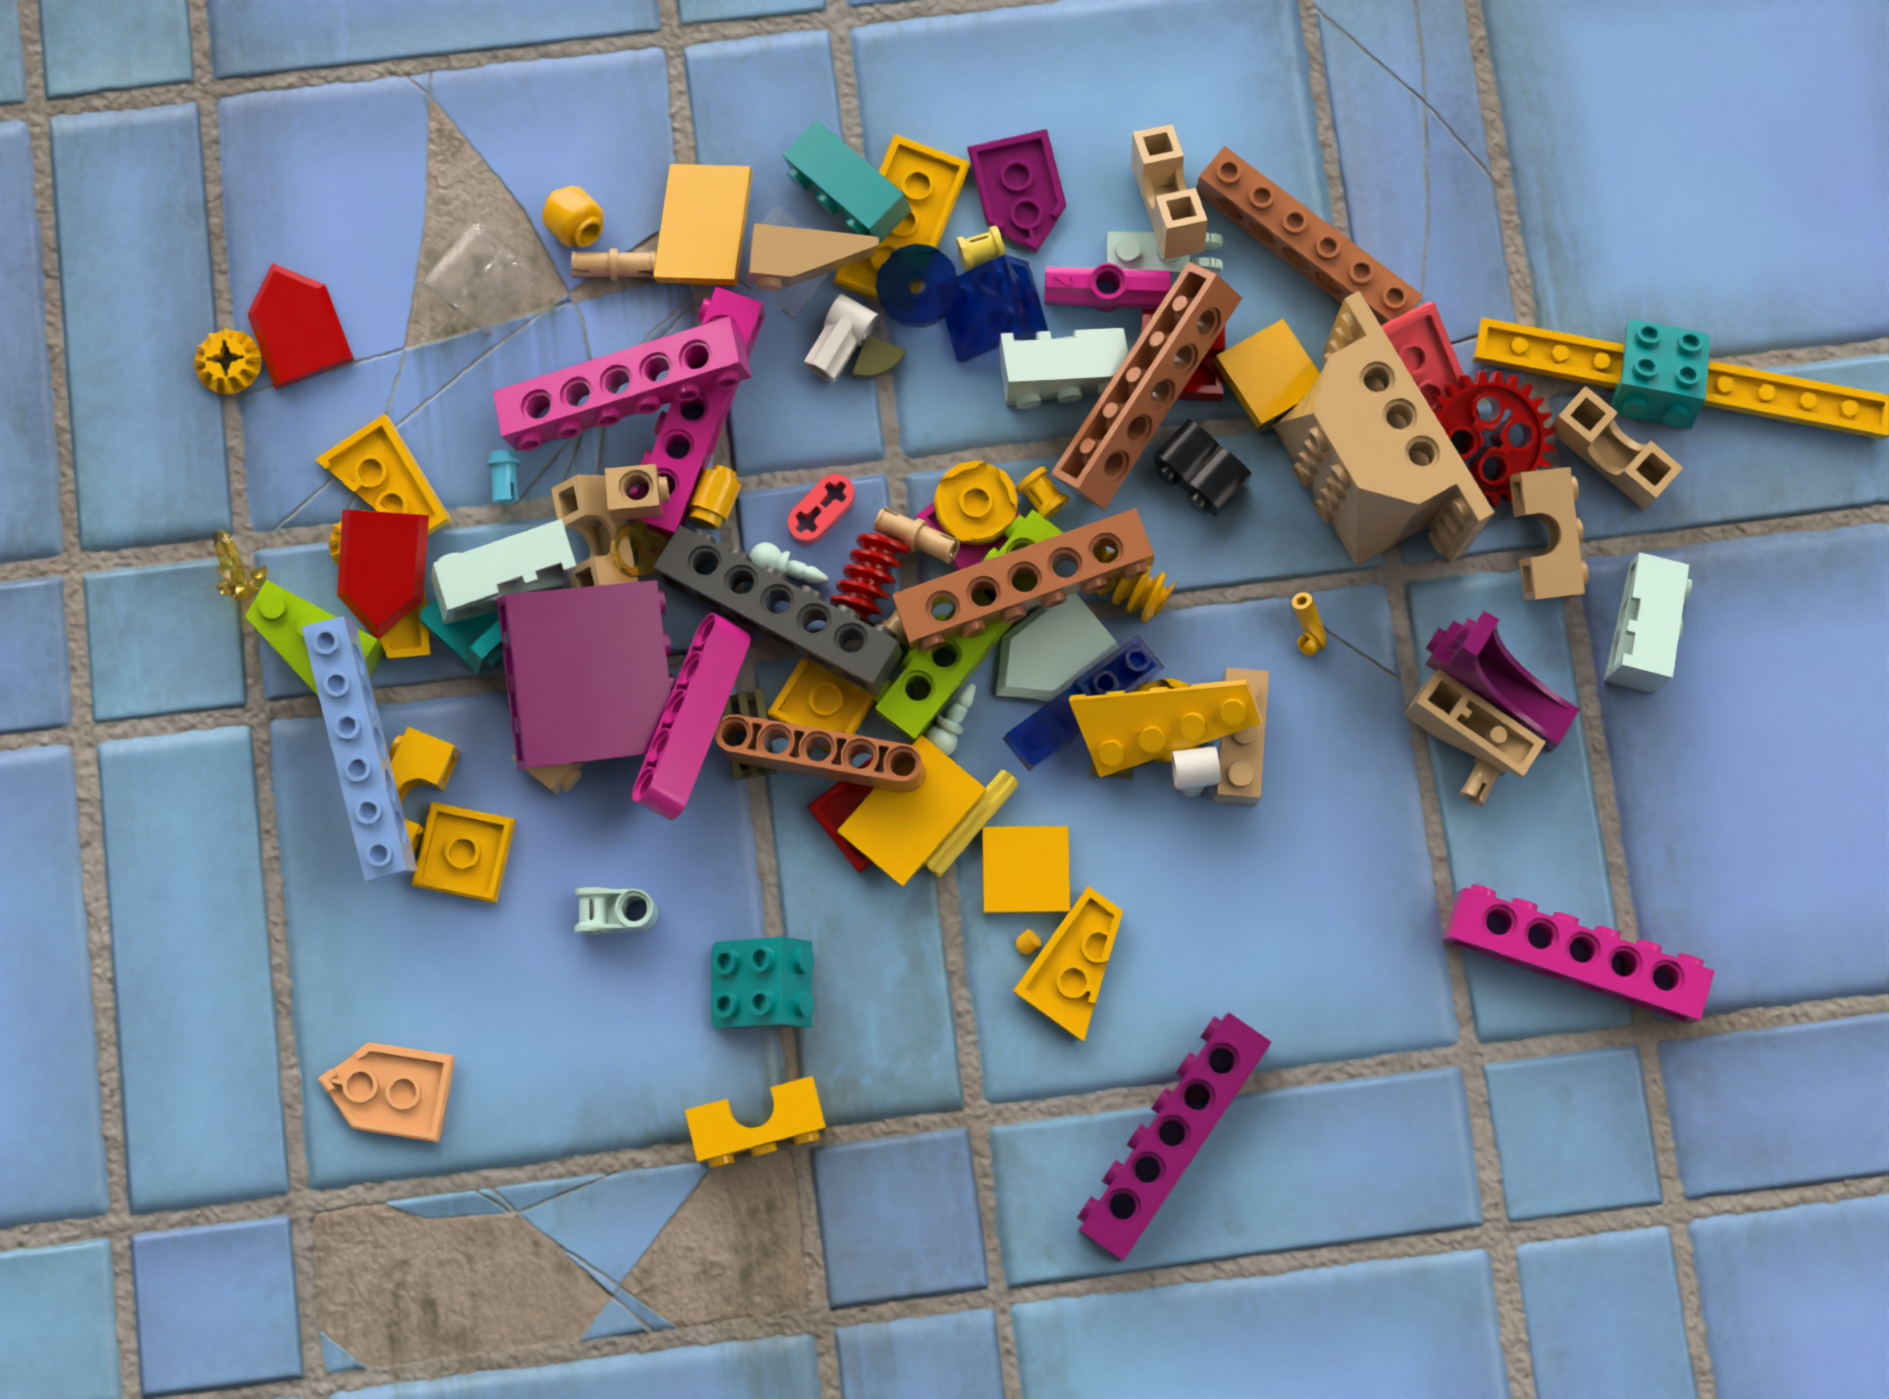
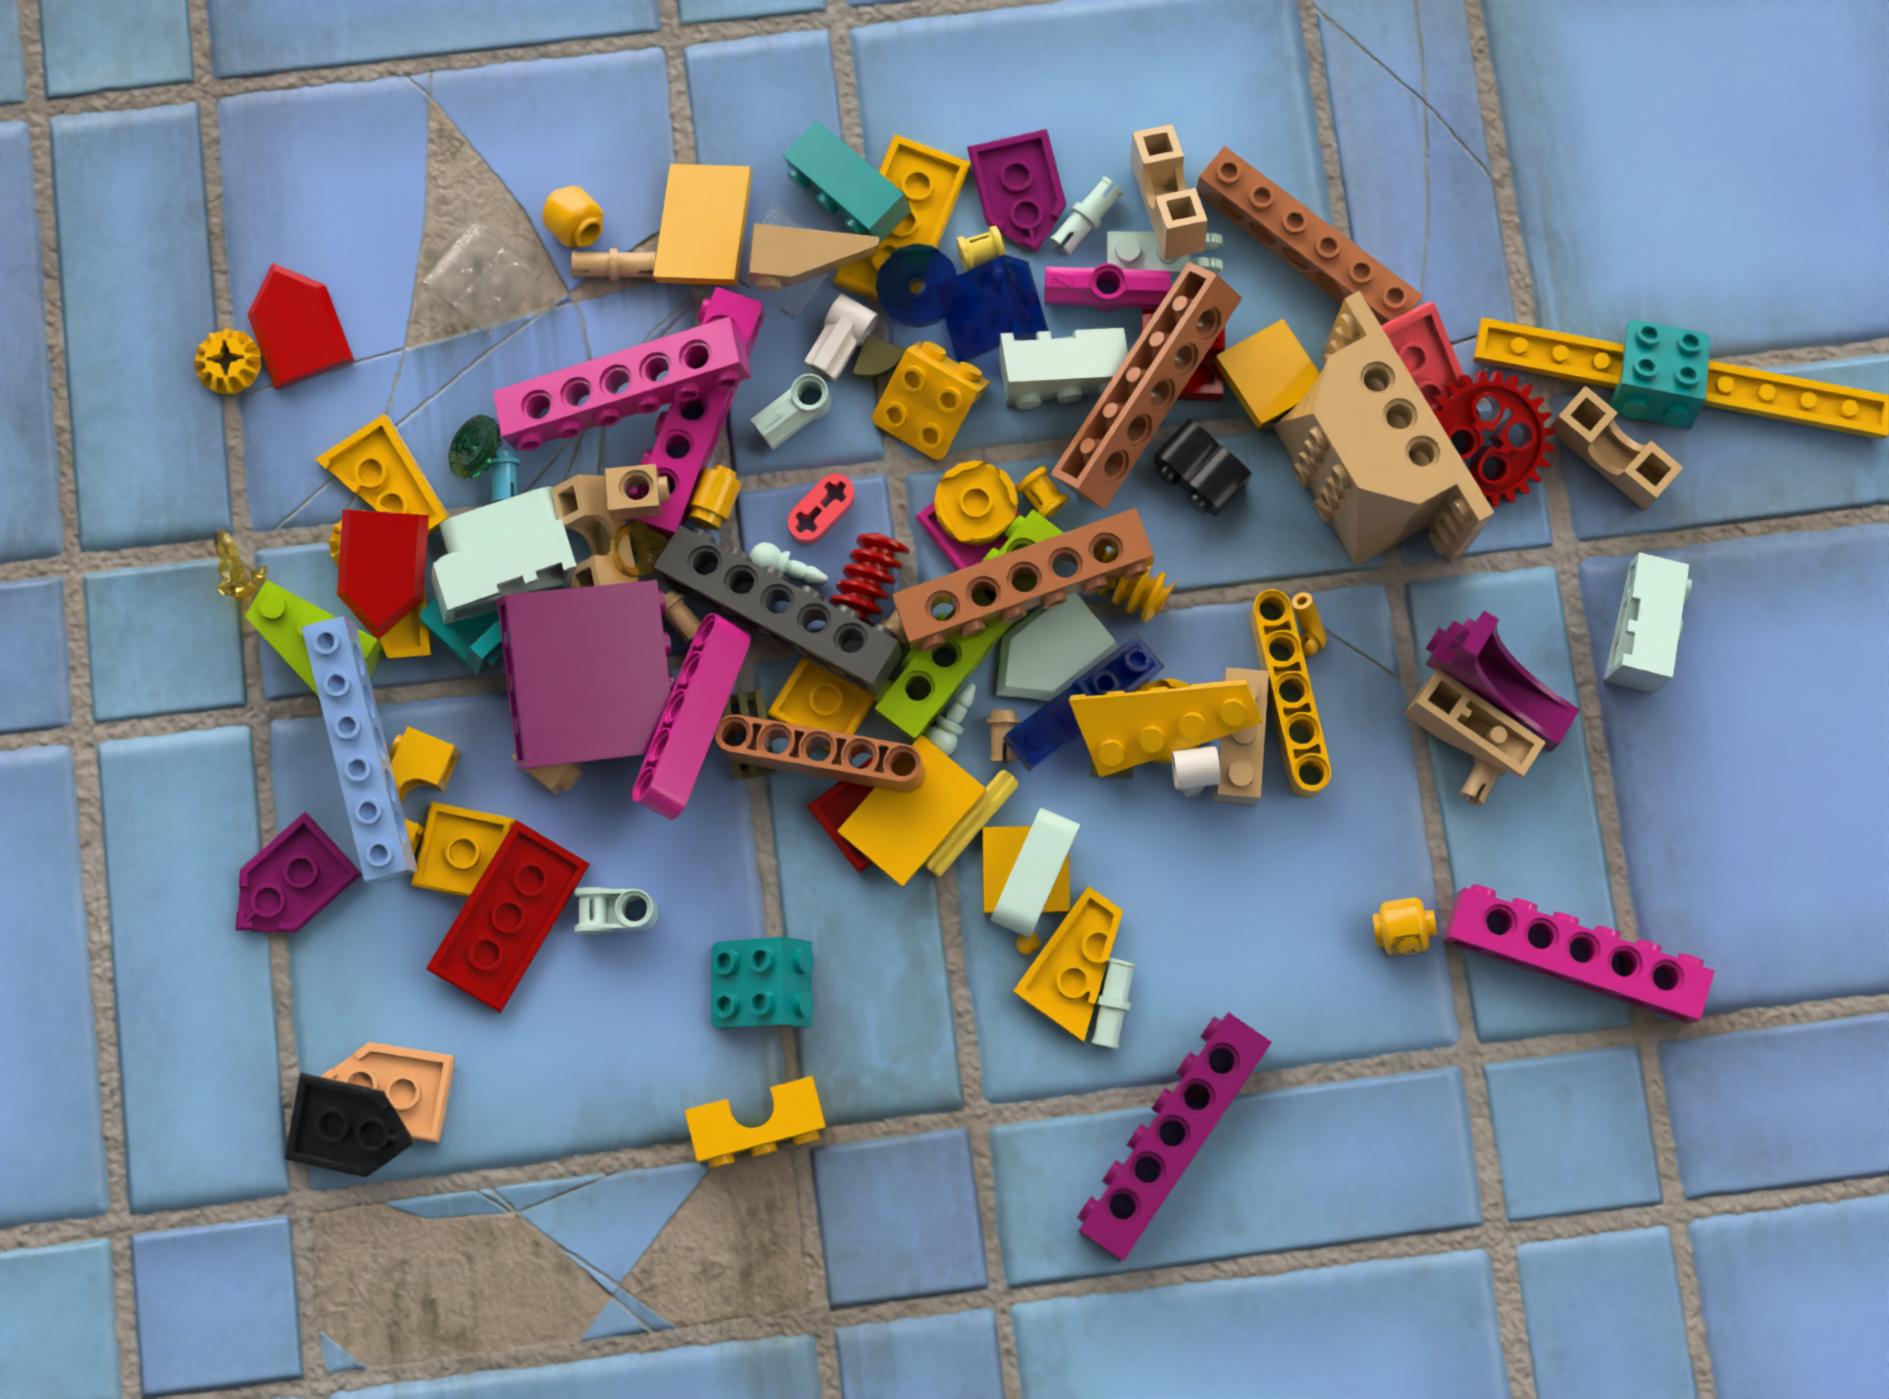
(292, 879): none -> magenta tile
(344, 1127): none -> black tile
(475, 436): none -> clear green gear
(498, 520): none -> light aqua beam
(507, 916): none -> red tile
(681, 616): none -> tan pin
(789, 414): none -> light aqua piece
(916, 535): tan pin -> none
(929, 398): none -> yellow bracket
(1001, 723): none -> tan pin
(1035, 872): none -> light aqua beam
(1086, 216): none -> light aqua pin
(1113, 1003): none -> light aqua pin
(1295, 673): none -> yellow beam
(1404, 926): none -> yellow head
(1551, 498): tan arch -> none

